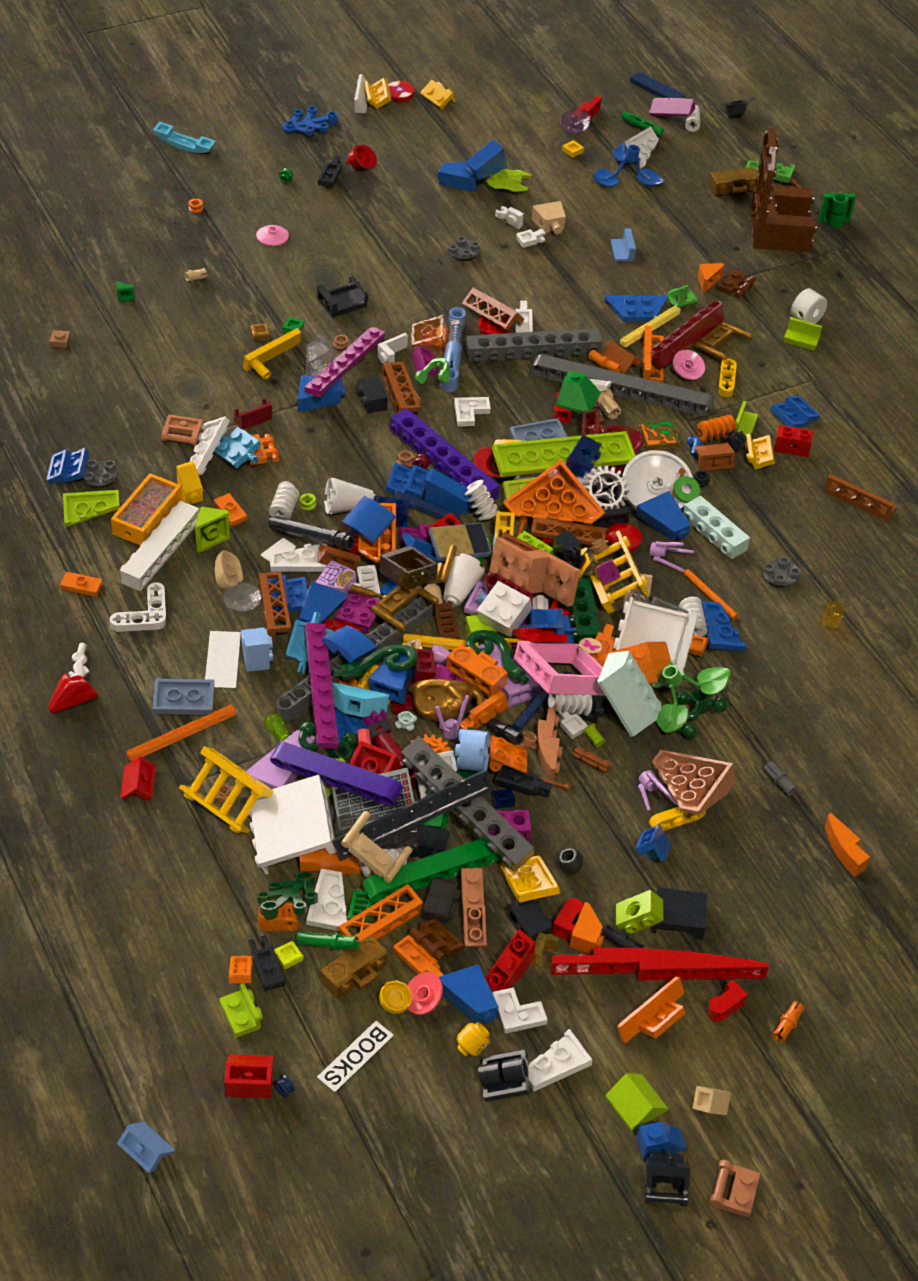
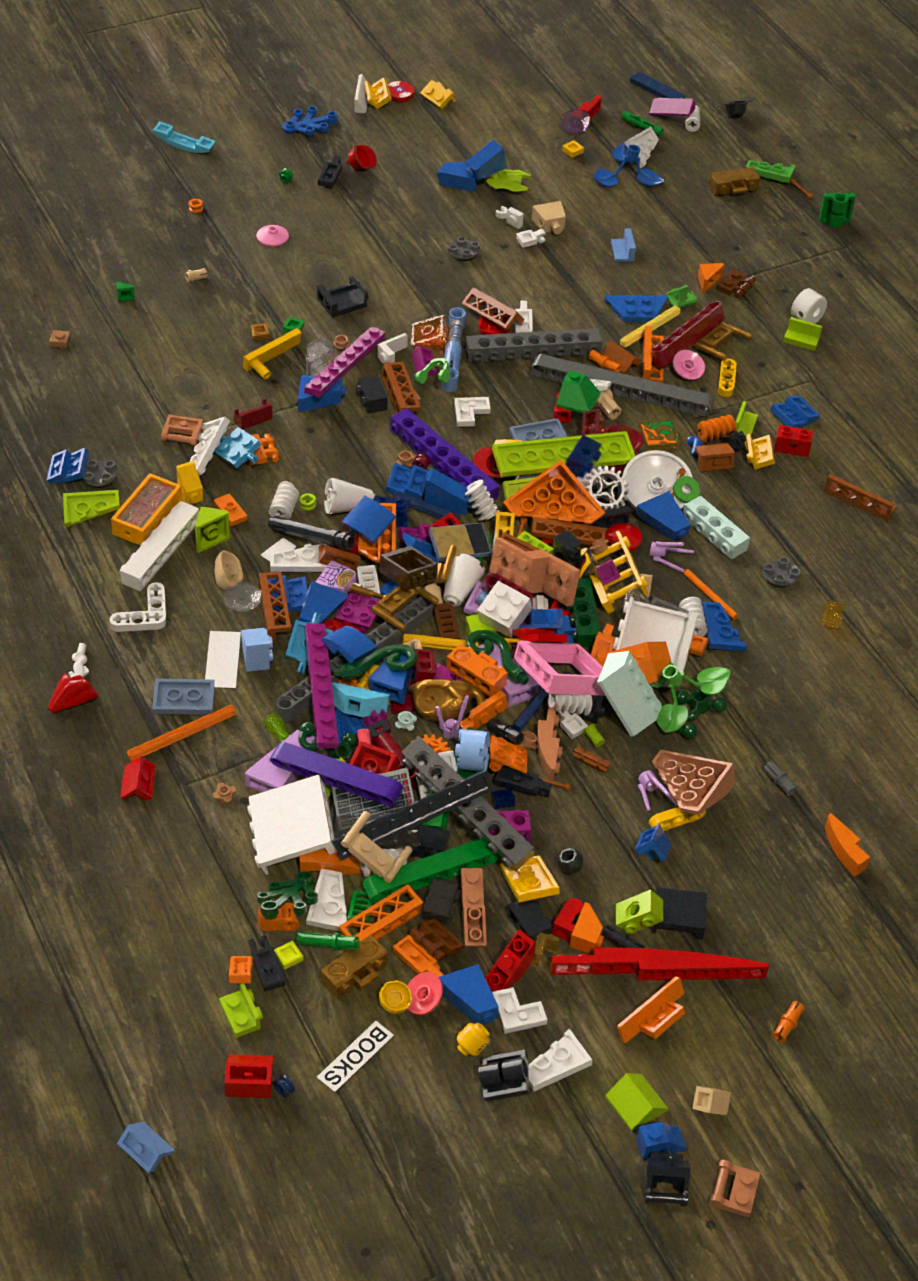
(81, 584): orange plate -> none
(242, 780): yellow fence -> none
(440, 654): lavender cone -> none
(590, 645): tan sticker -> none
(702, 478): black plate -> none
(729, 1002): red leg -> none
(779, 212): reddish brown bracket -> none

